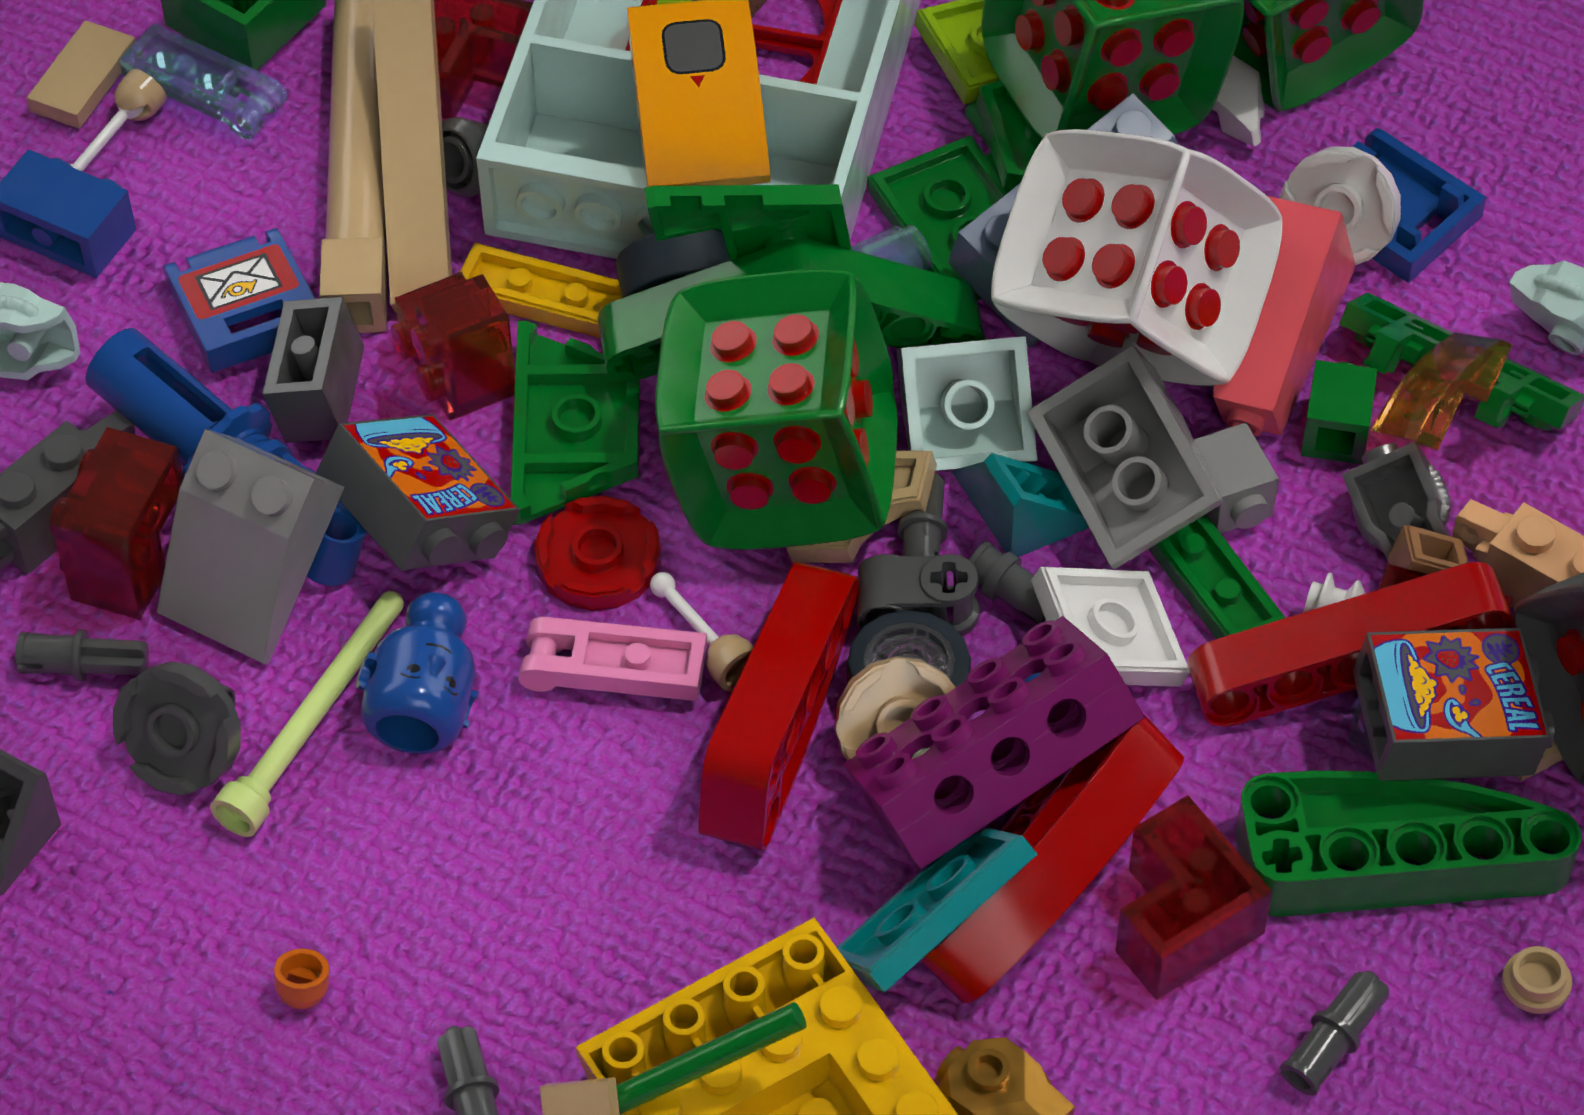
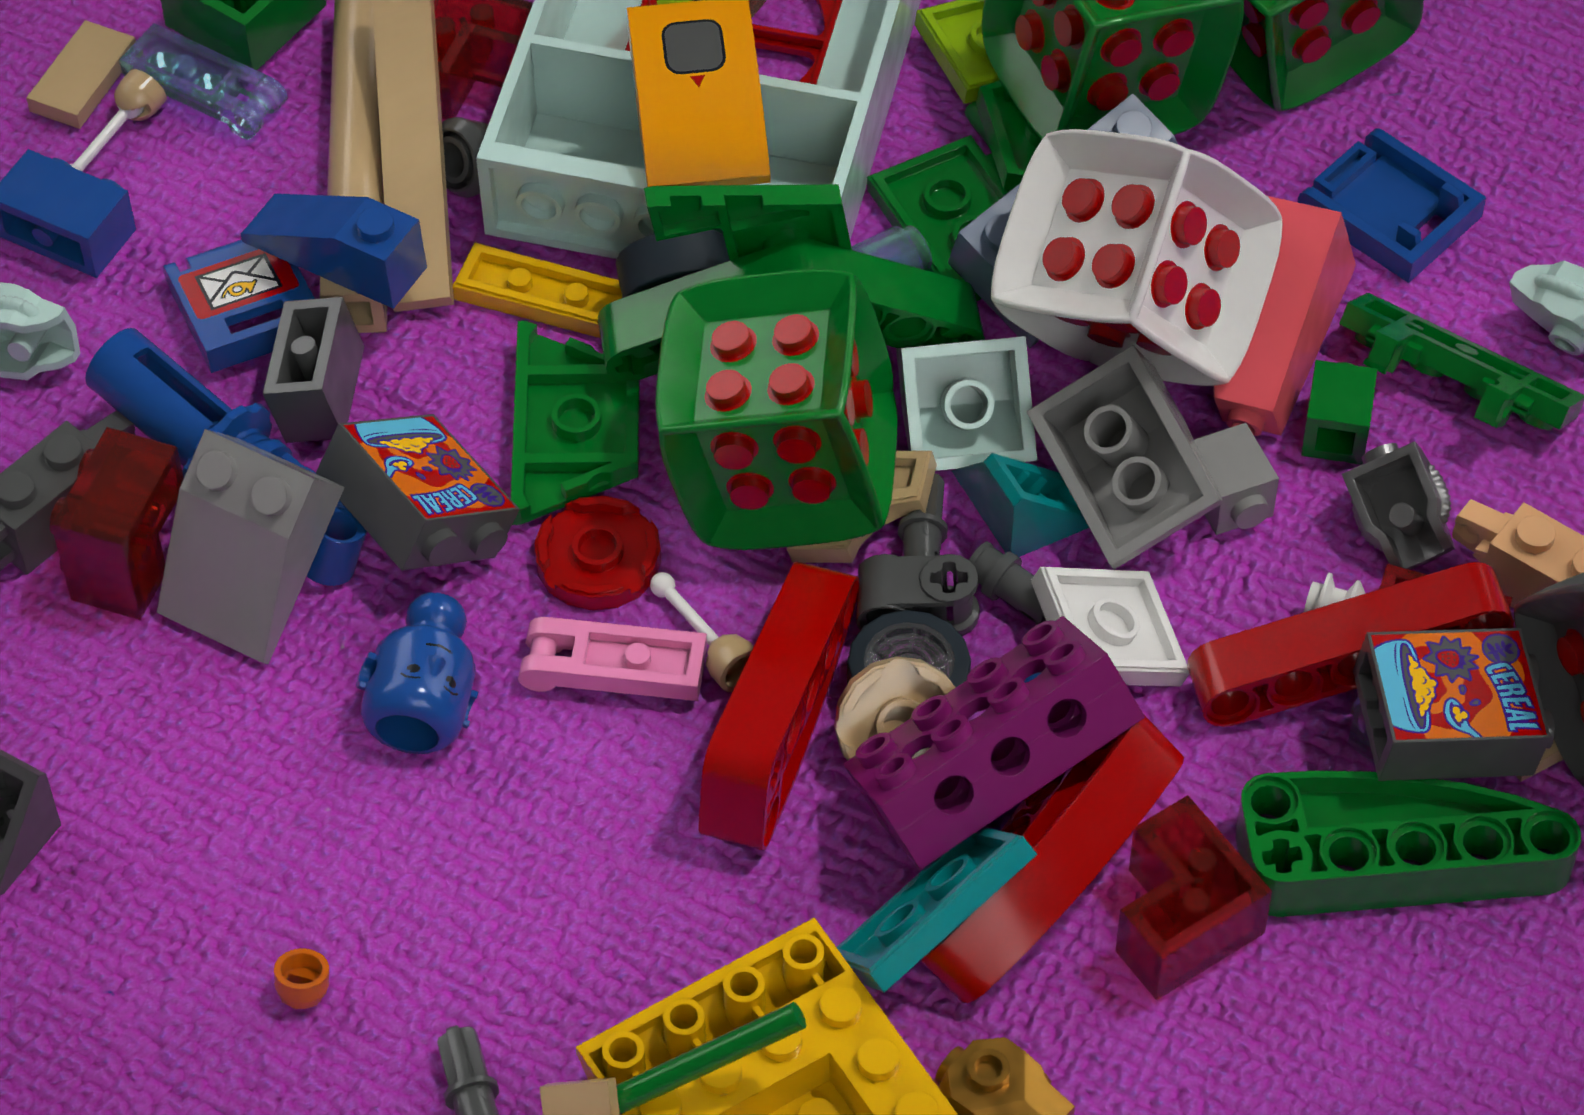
(79, 655): dark grey axle -> none
(177, 727): dark grey tile -> none
(244, 803): yellowish green piece -> none
(344, 241): none -> blue slope
(458, 343): clear red brick -> none
(1214, 579): green tile -> none
(1241, 103): white slope -> none
(1334, 1032): dark grey axle -> none
(1356, 186): white tile -> none
(1426, 551): medium nougat slope -> none
(1432, 390): clear orange slope -> none
(1537, 980): tan plate -> none

